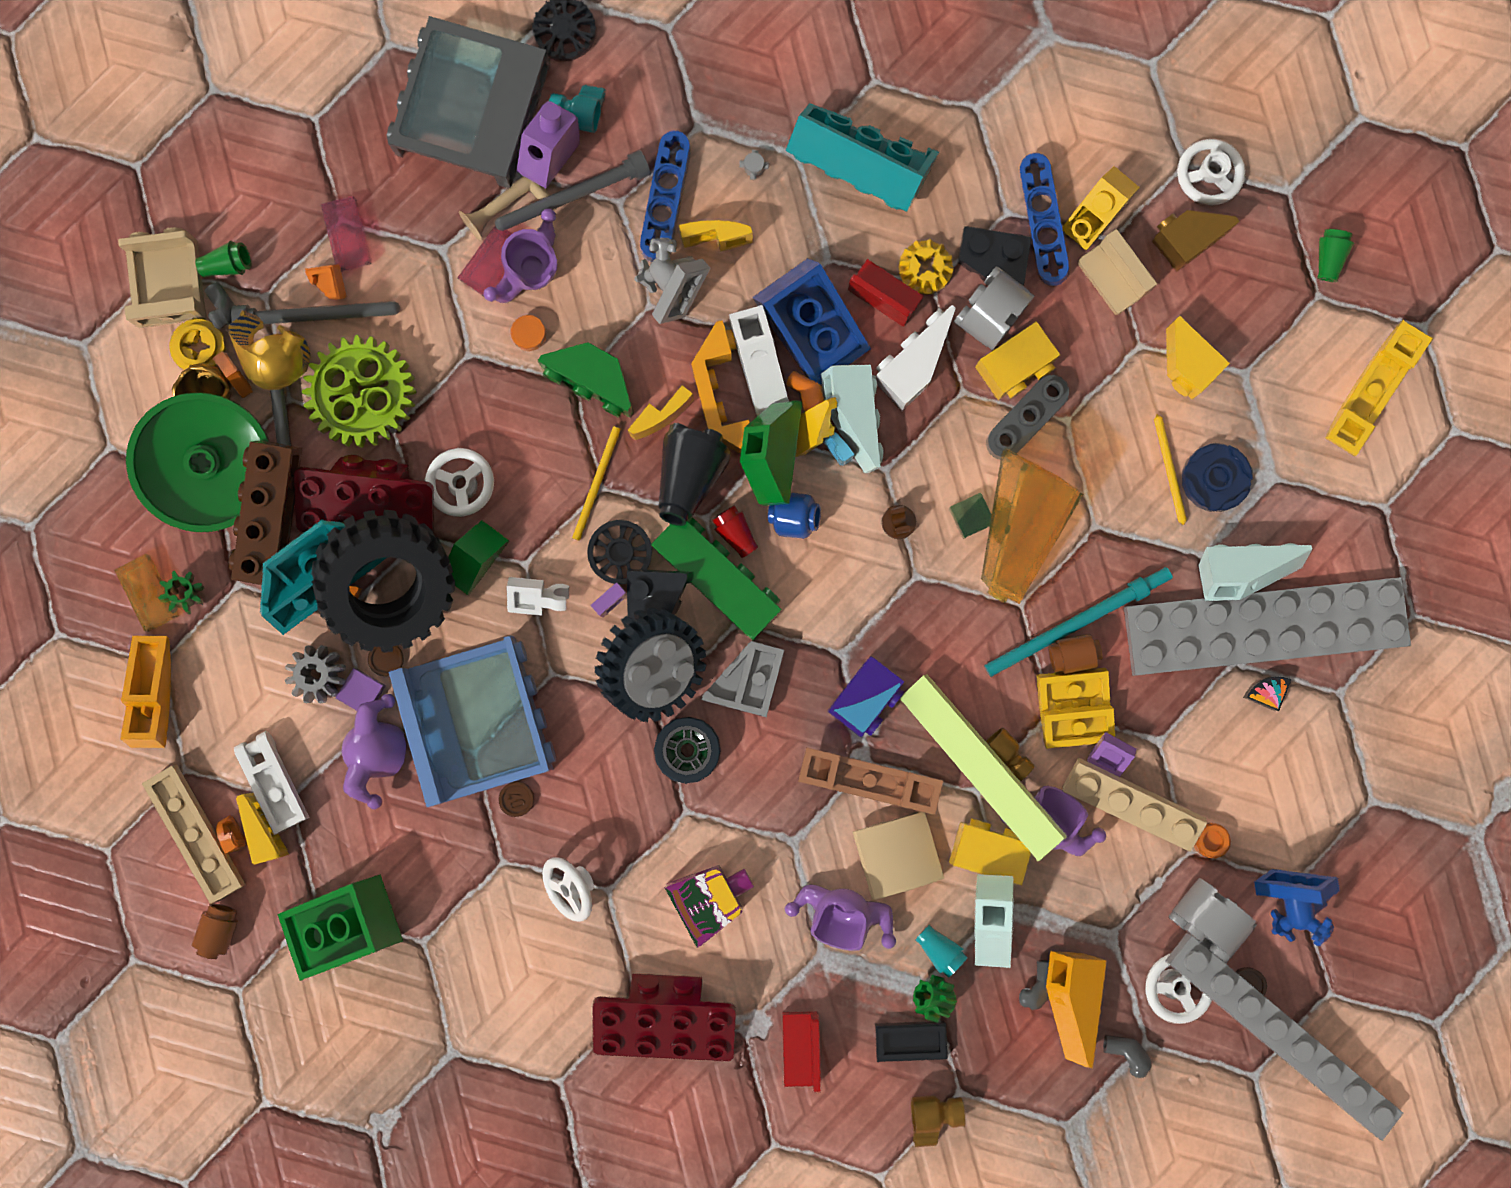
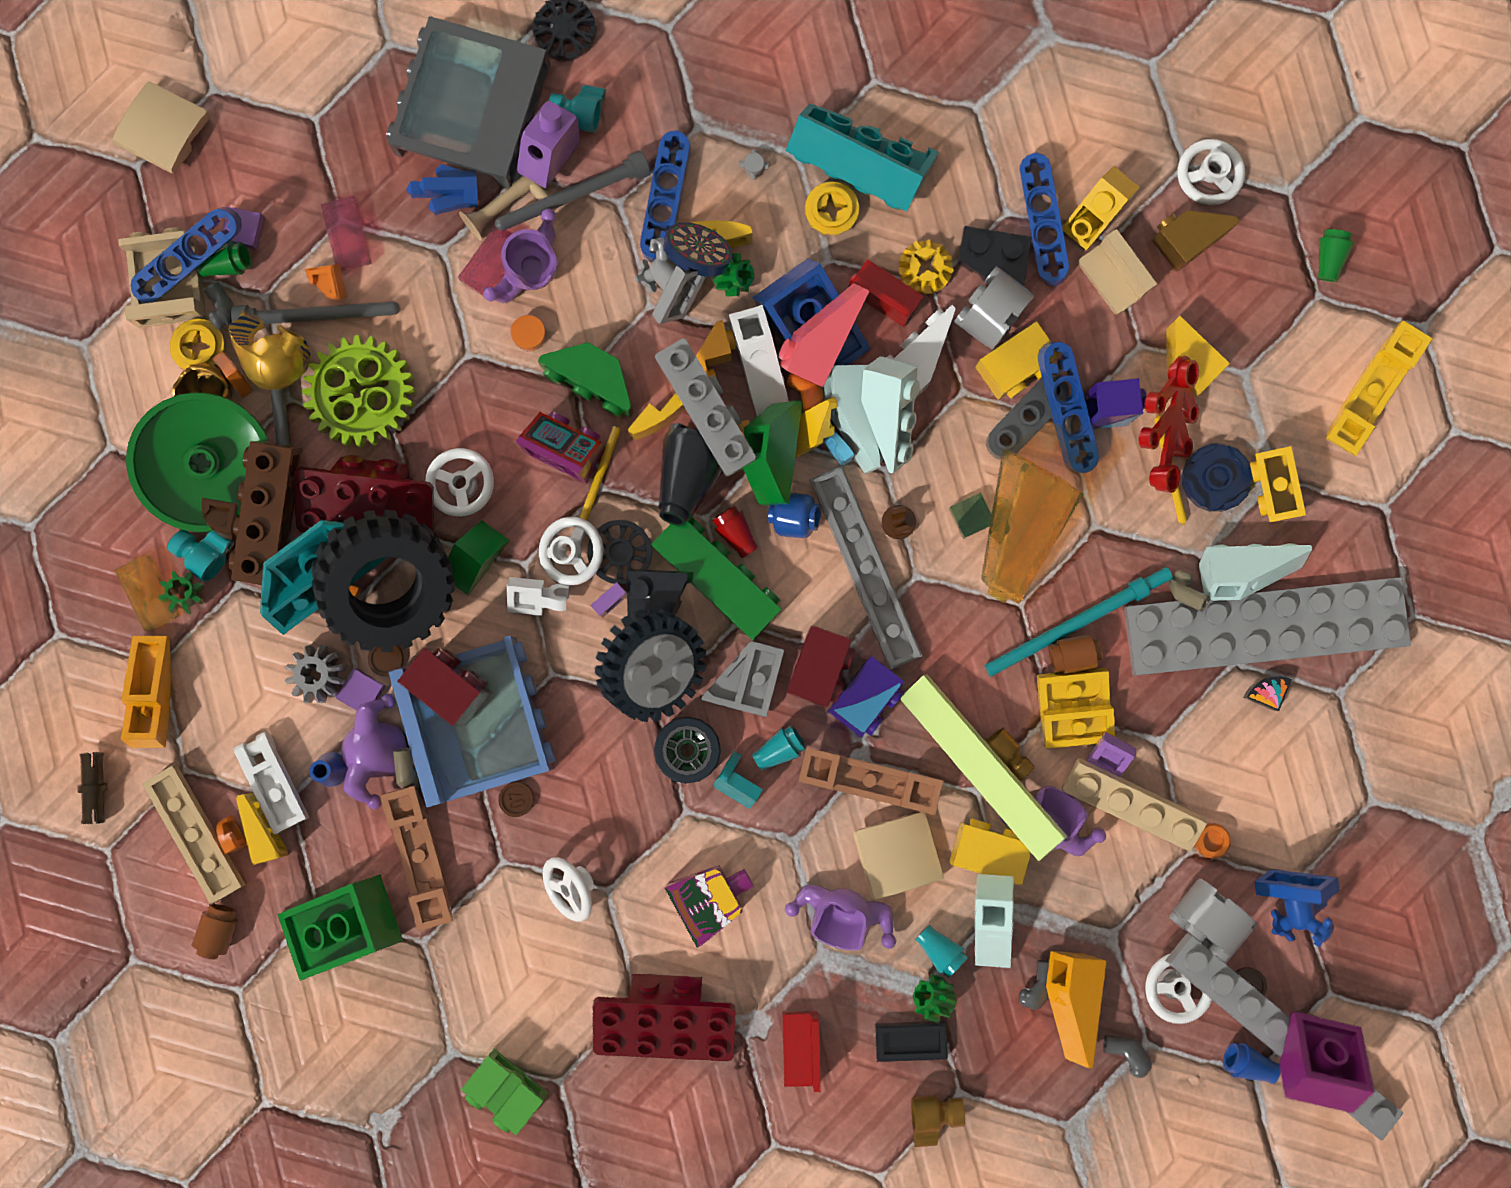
(92, 788): none -> dark brown pin
(160, 127): none -> tan slope
(183, 252): none -> blue beam
(201, 558): none -> teal piece
(220, 516): none -> reddish brown tile
(251, 228): none -> medium lavender tile
(335, 769): none -> blue cone
(405, 771): none -> dark tan arm
(419, 857): none -> nougat slope
(445, 686): none -> dark red brick
(450, 189): none -> blue rock
(504, 1092): none -> bright green brick
(558, 550): none -> white piece
(562, 446): none -> slope
(697, 248): none -> dark blue tile
(705, 407): none -> light grey bracket
(736, 277): none -> green gear
(736, 785): none -> teal tile
(780, 748): none -> teal cone
(819, 340): none -> coral slope
(820, 666): none -> dark red brick
(841, 197): none -> yellow gear
(866, 567): none -> light grey tile
(889, 400): none -> light aqua slope
(1073, 405): none -> blue beam
(1115, 403): none -> dark purple brick
(1181, 379): none -> red plant
(1183, 593): none -> dark tan arm
(1250, 1064): none -> blue cone
(1279, 483): none -> yellow brick
(1325, 1063): none -> magenta slope

